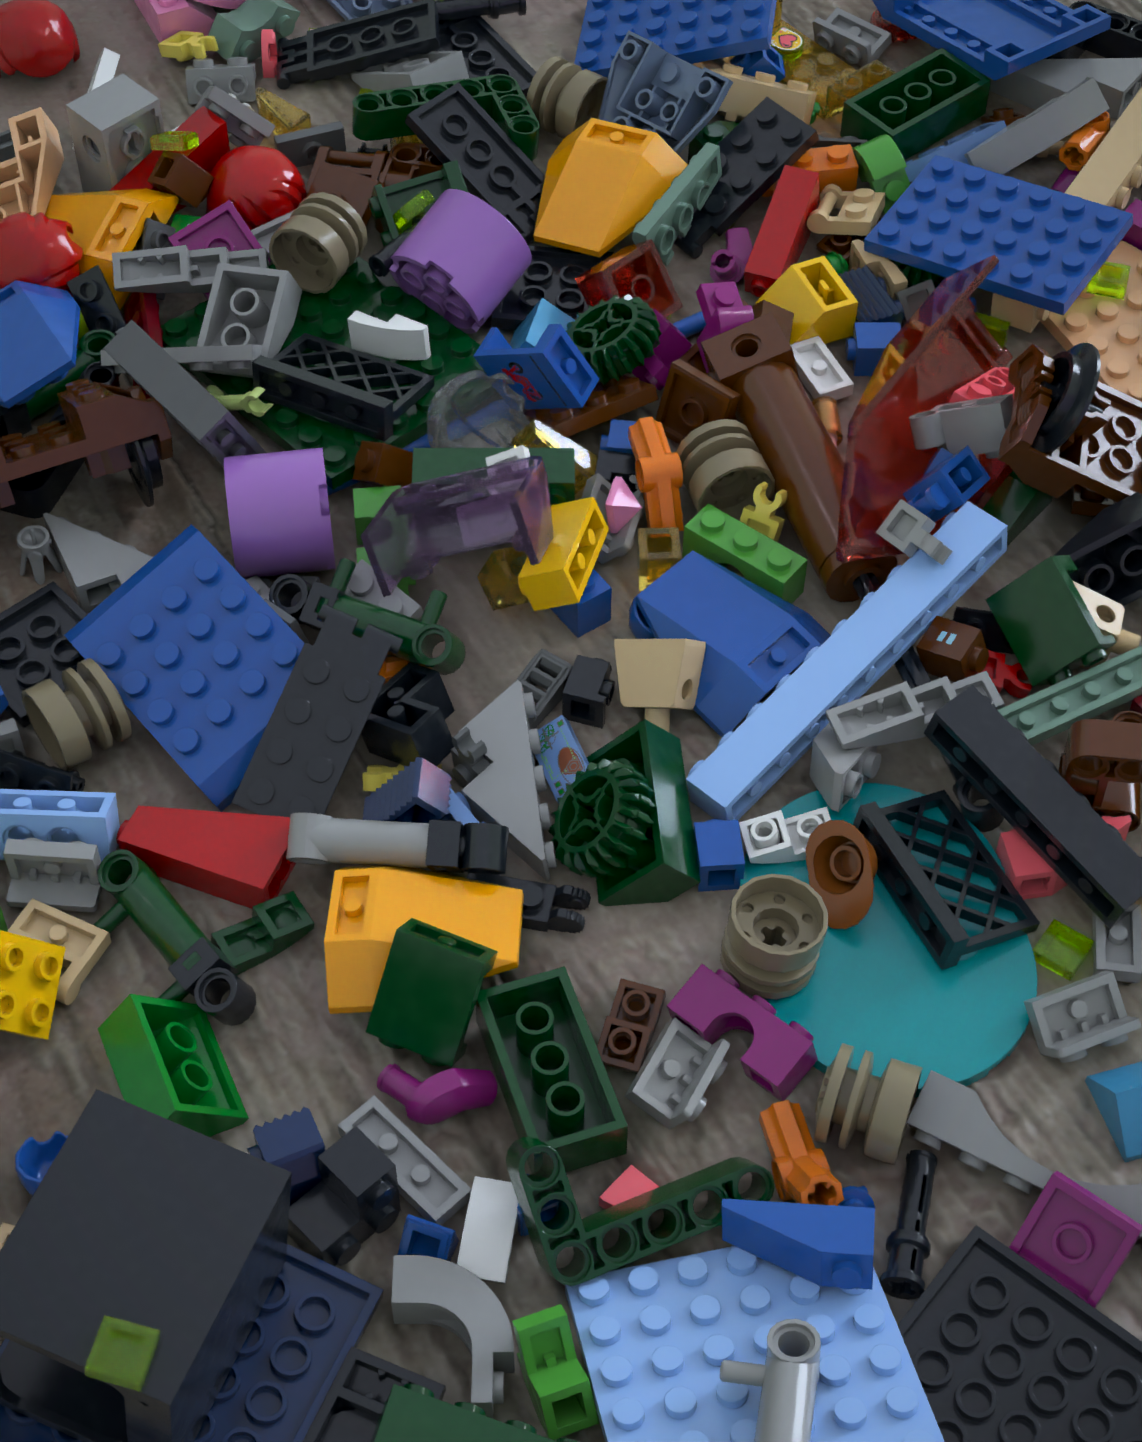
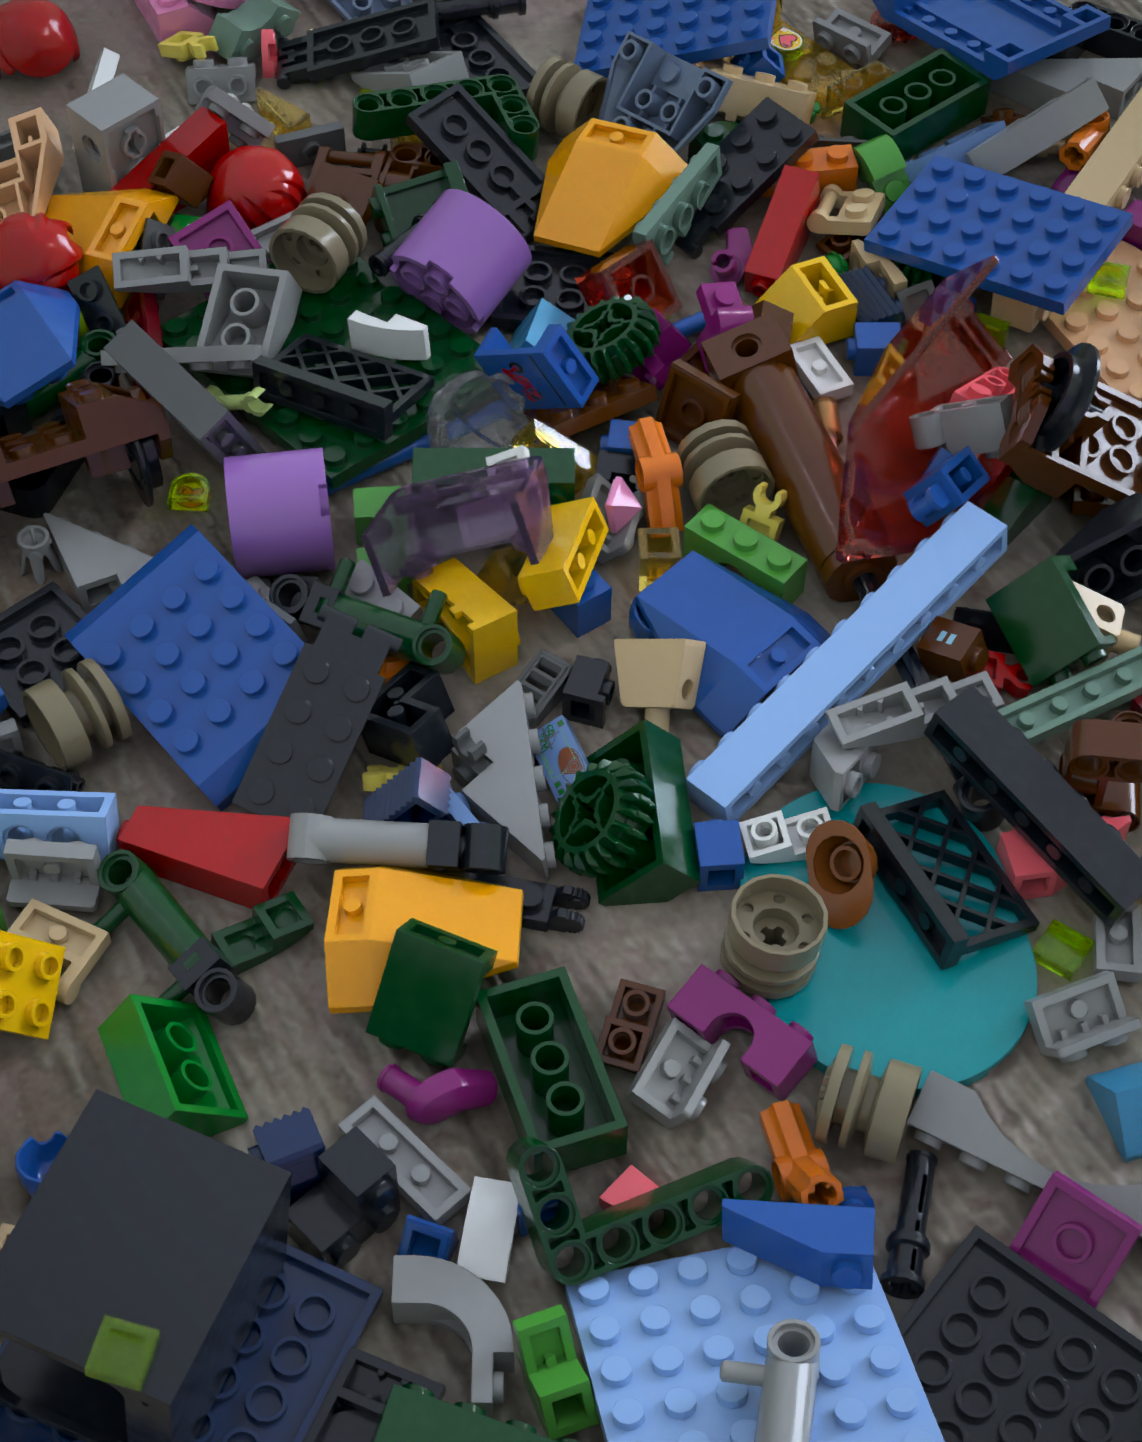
(174, 140): clear neon green tile -> none
(189, 493): none -> clear neon green tile
(383, 464): reddish brown brick -> none
(413, 208): clear neon green tile -> none
(475, 616): none -> yellow wedge
(910, 530): light grey plate -> none

